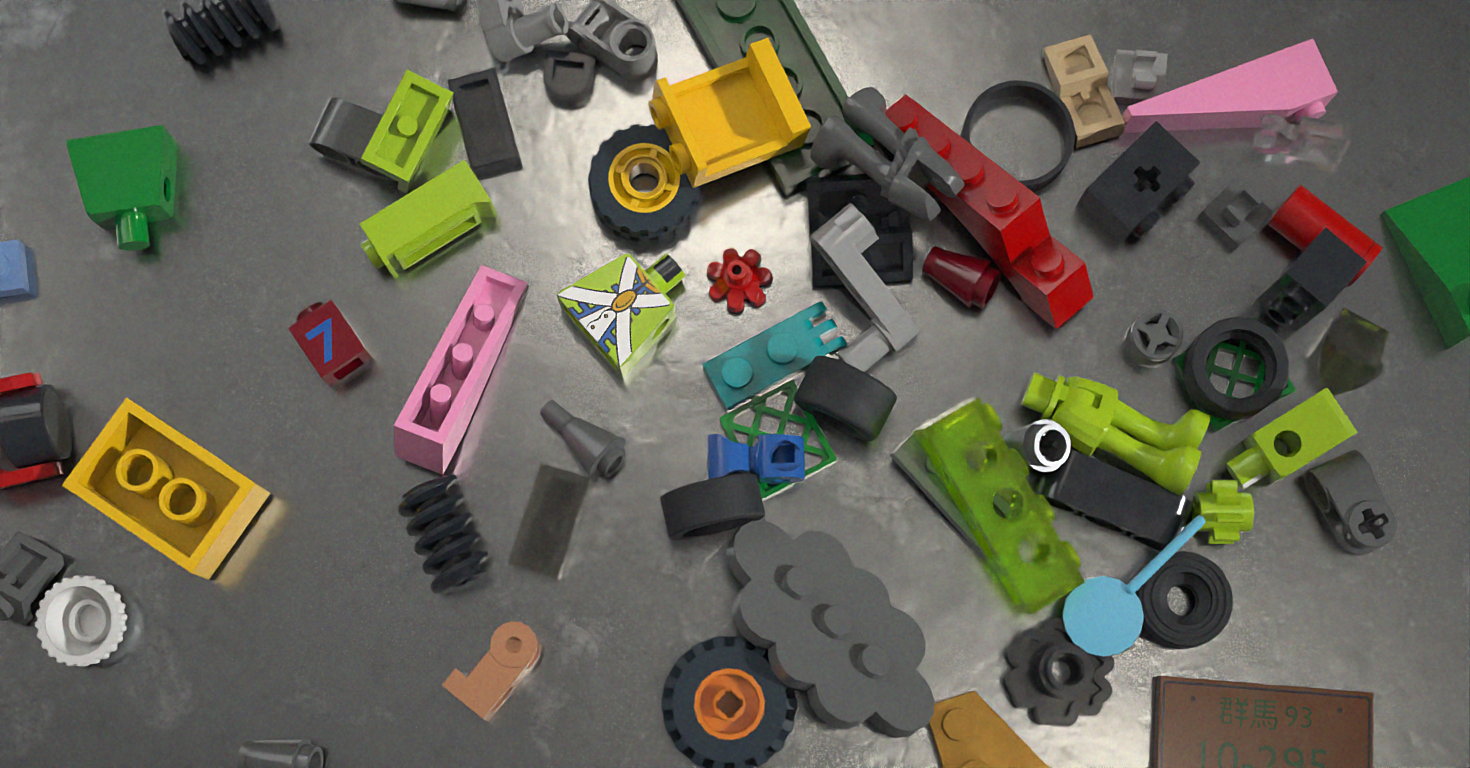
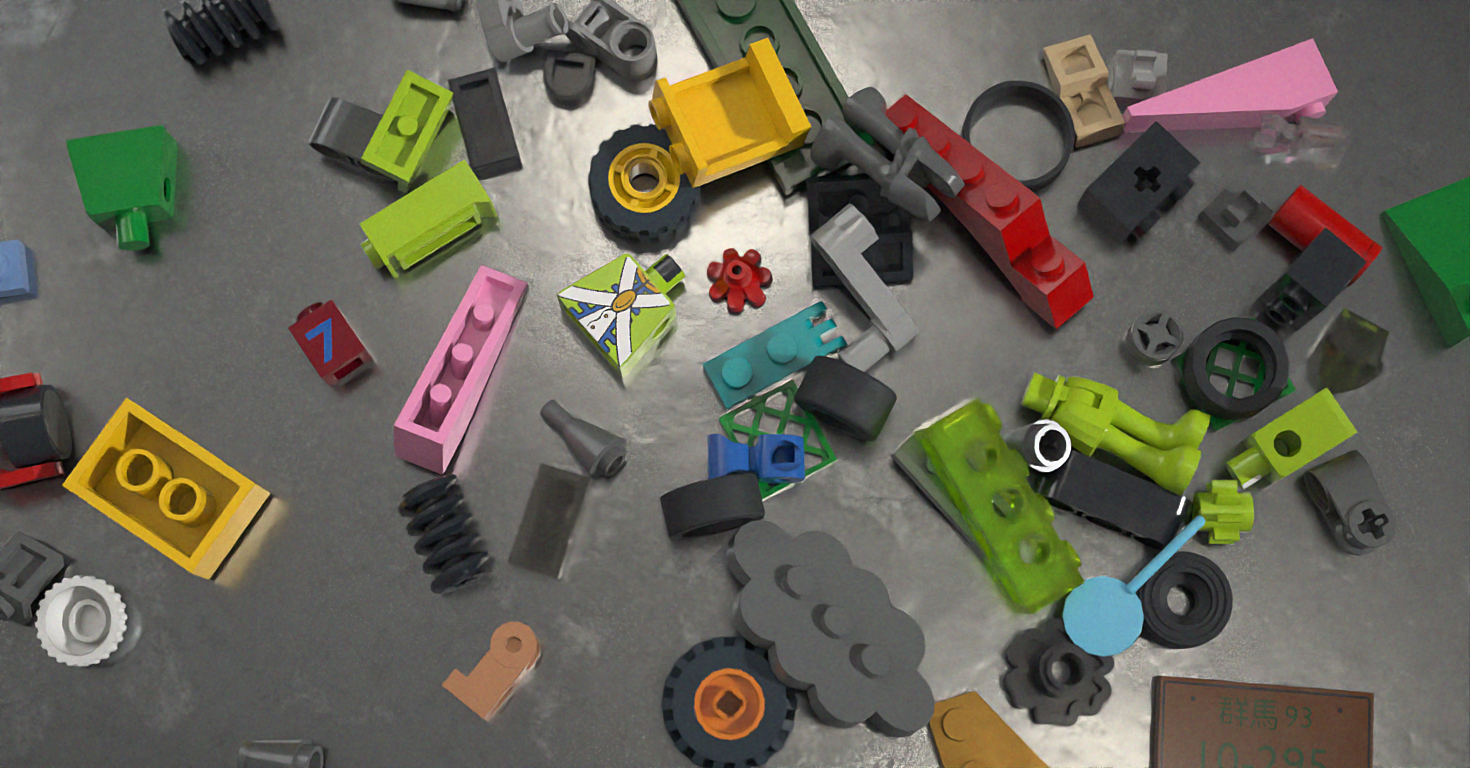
(964, 276): dark red cone -> none

